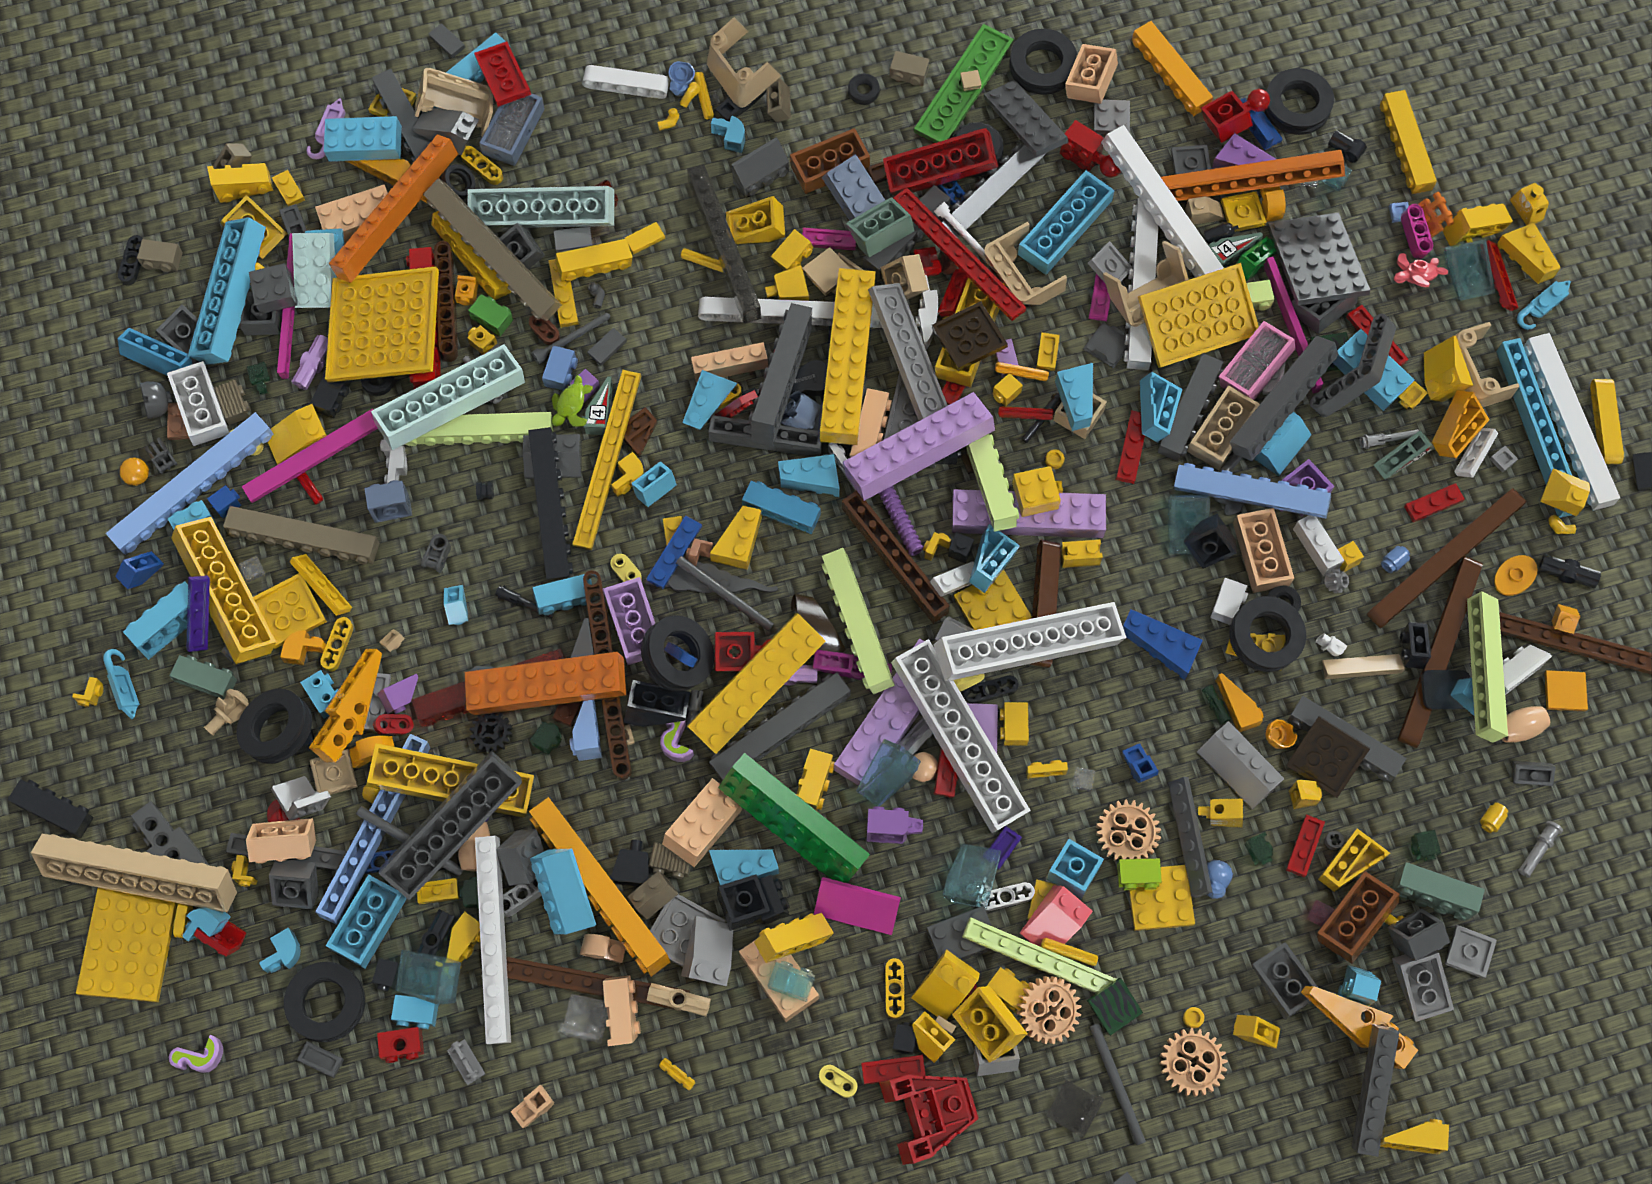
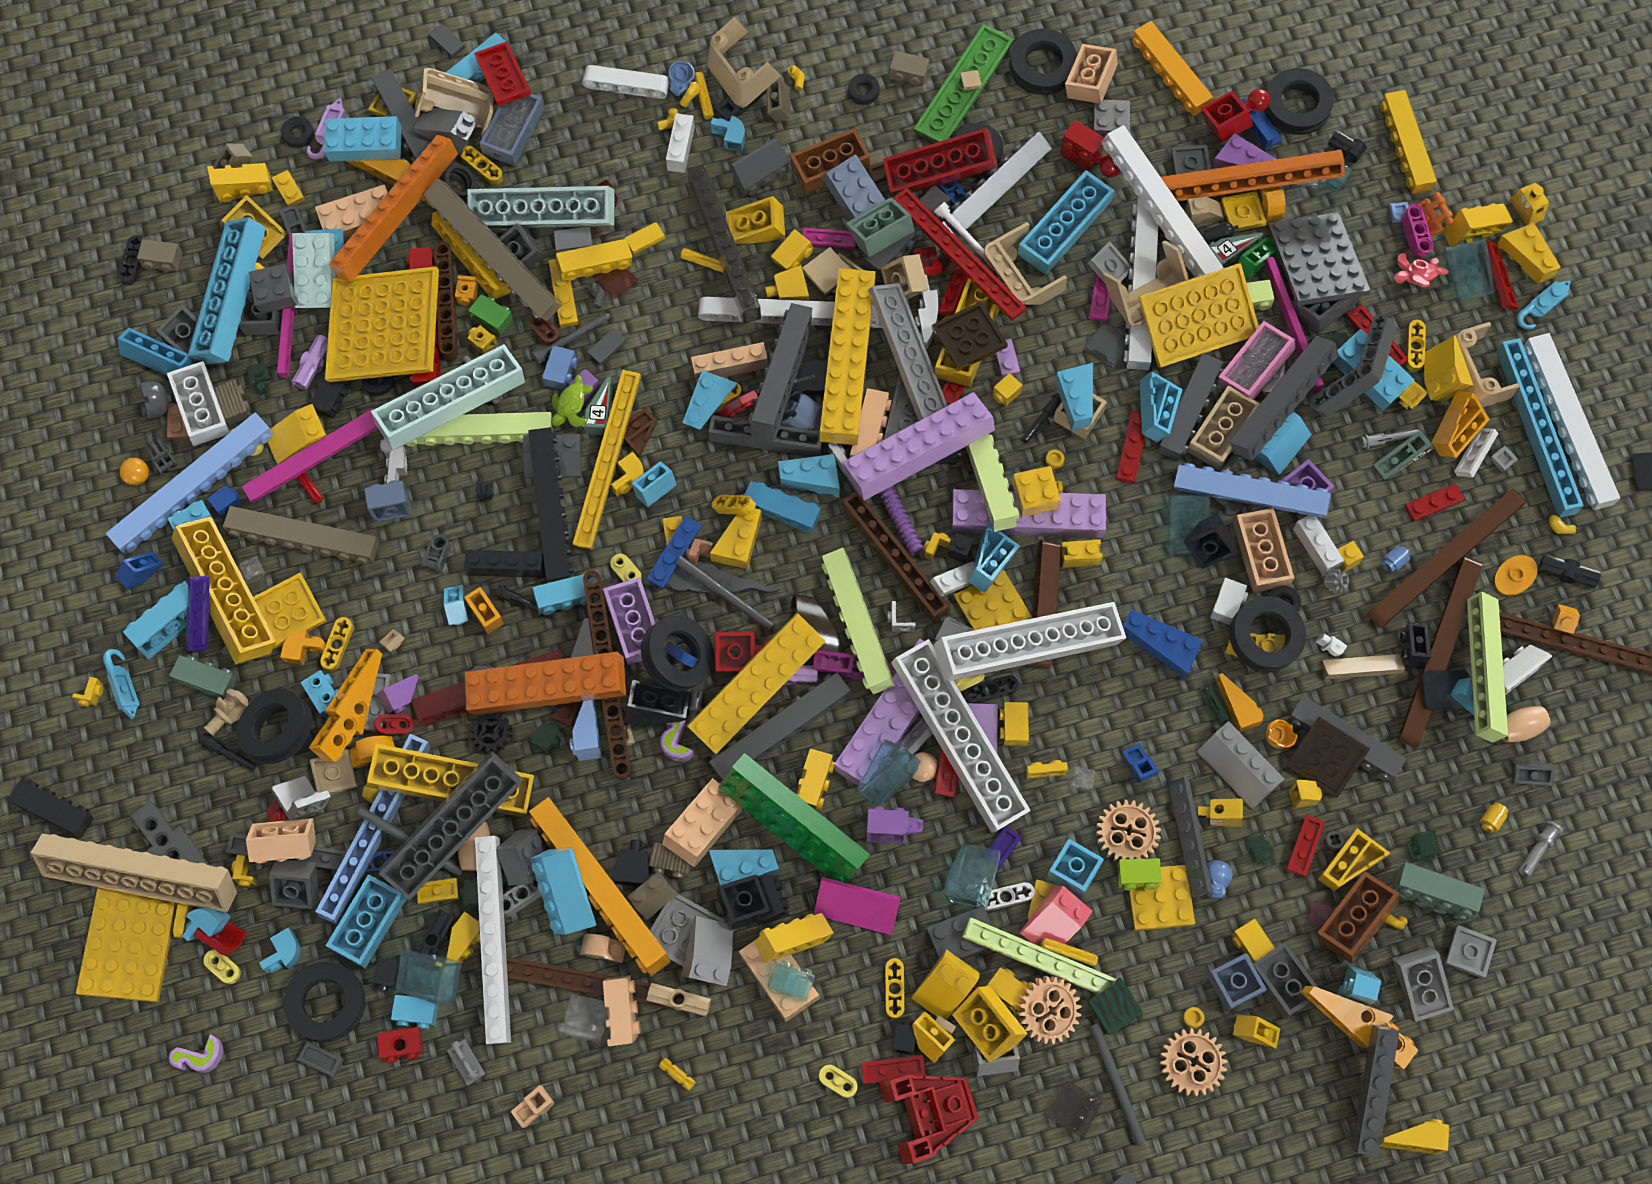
(217, 746): none -> black pin
(222, 967): none -> light yellow plate
(291, 123): none -> black tyre
(320, 584): yellow tile -> none
(484, 610): none -> light orange brick
(504, 563): none -> black brick
(616, 281): none -> clear red piece
(680, 143): none -> white brick
(733, 504): none -> yellow beam
(798, 76): none -> yellow arm
(897, 627): none -> white bracket
(1021, 371): light orange axle -> none
(1025, 118): dark grey plate -> none
(1025, 413): red axle -> none
(1048, 351): yellow plate -> none
(1236, 982): none -> sand blue brick
(1252, 941): none -> yellow brick
(1411, 352): none -> yellow beam
(1419, 934): dark grey brick -> none
(1566, 492): yellow slope -> none
(1566, 690): light orange tile -> none
(1607, 420): yellow beam -> none

